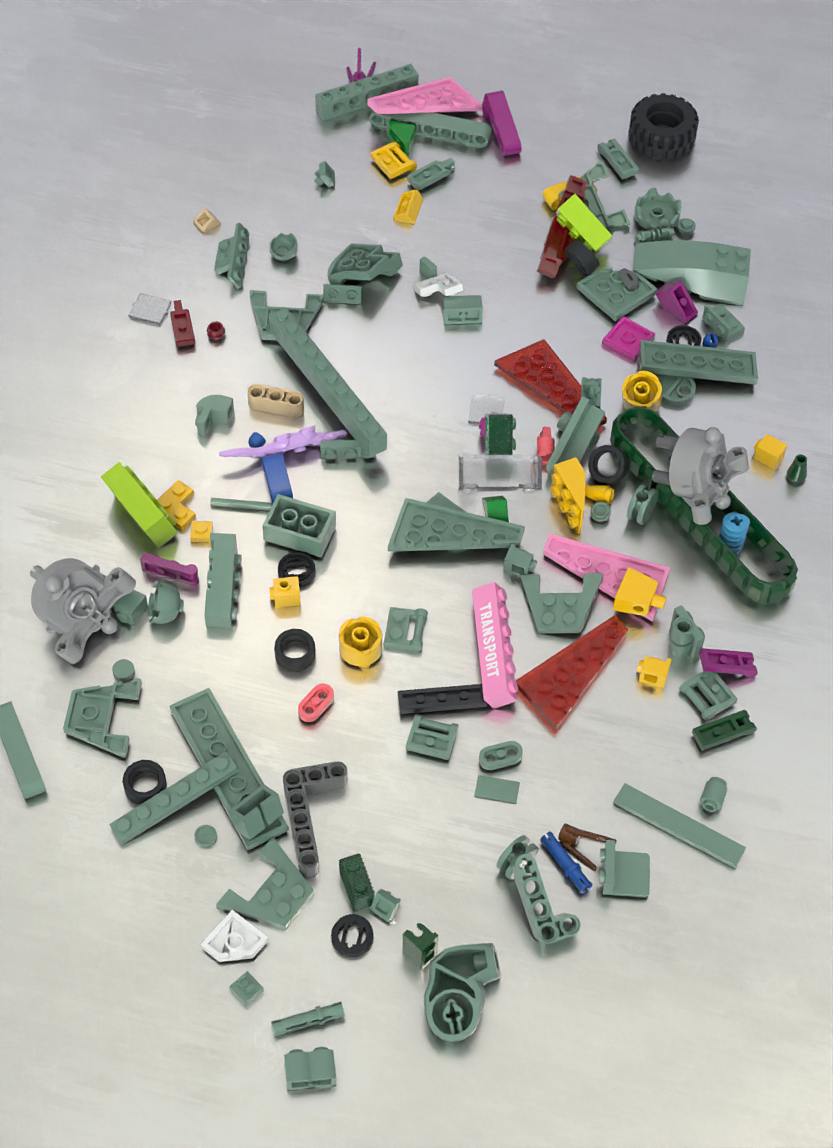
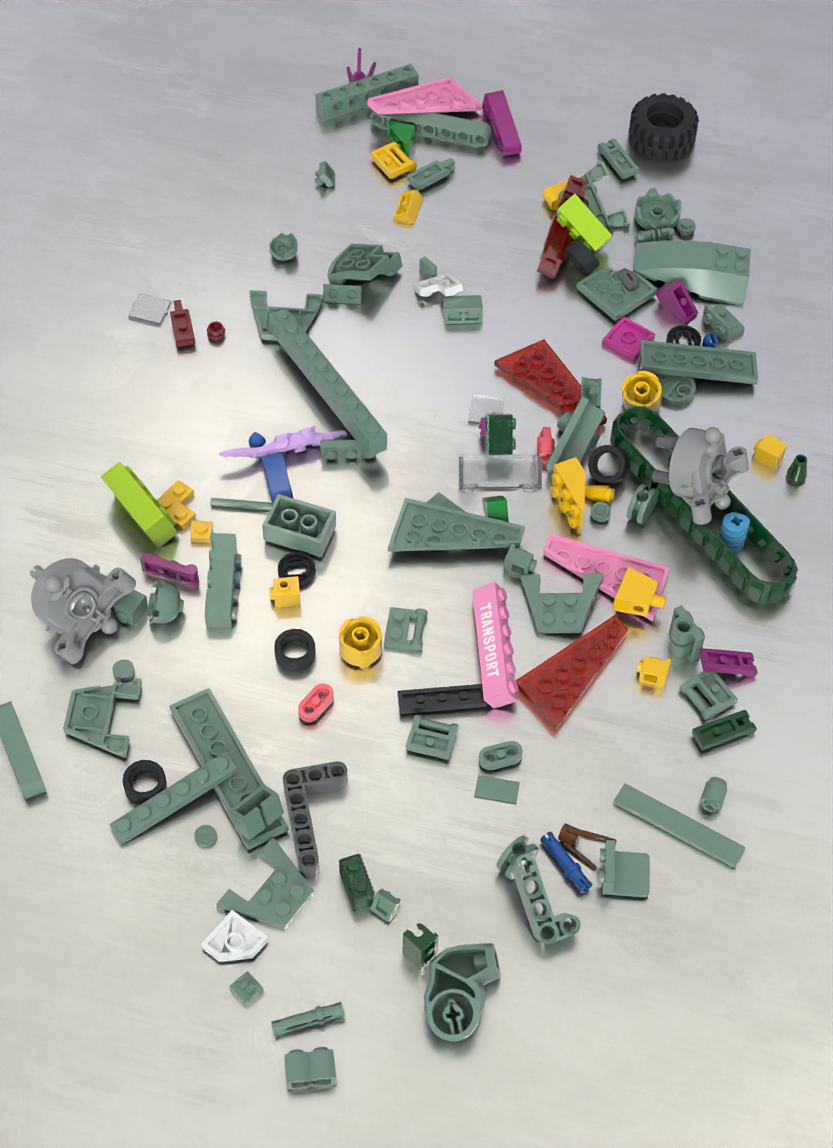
(206, 220): tan slope -> none
(213, 409): sand green brick -> none
(232, 255): sand green bracket -> none
(275, 400): tan beam -> none
(358, 949): black piece -> none

